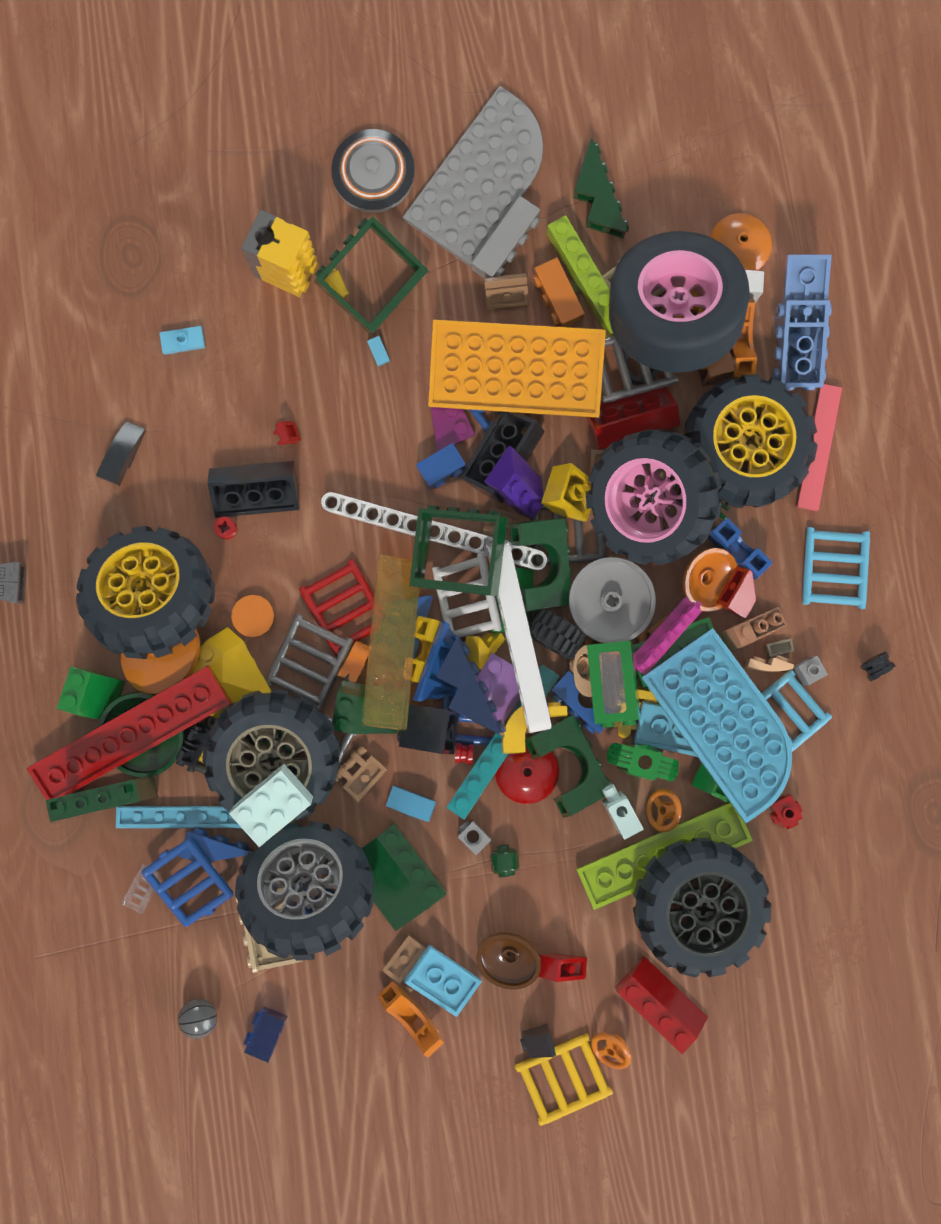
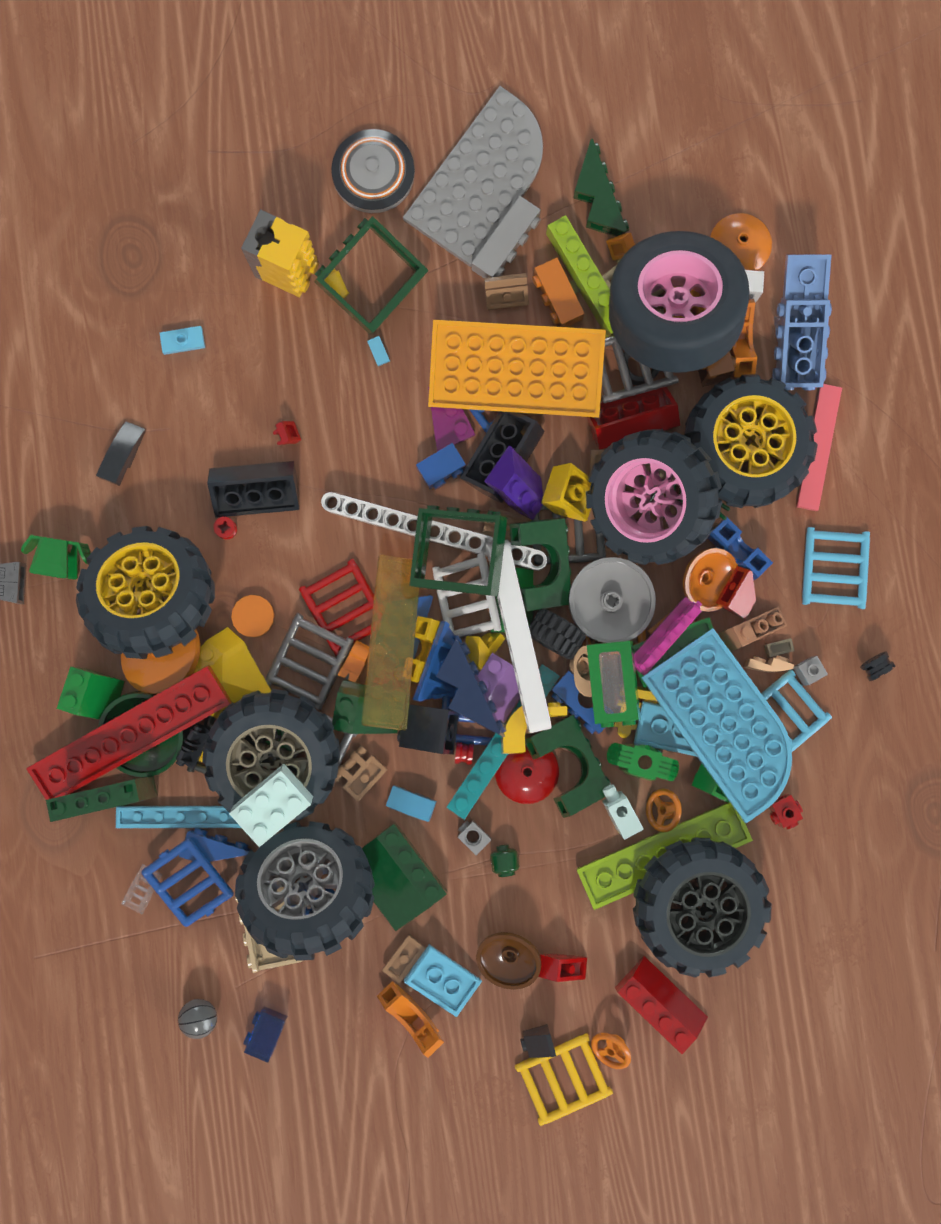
(53, 556): none -> green piece
(620, 245): none -> orange slope

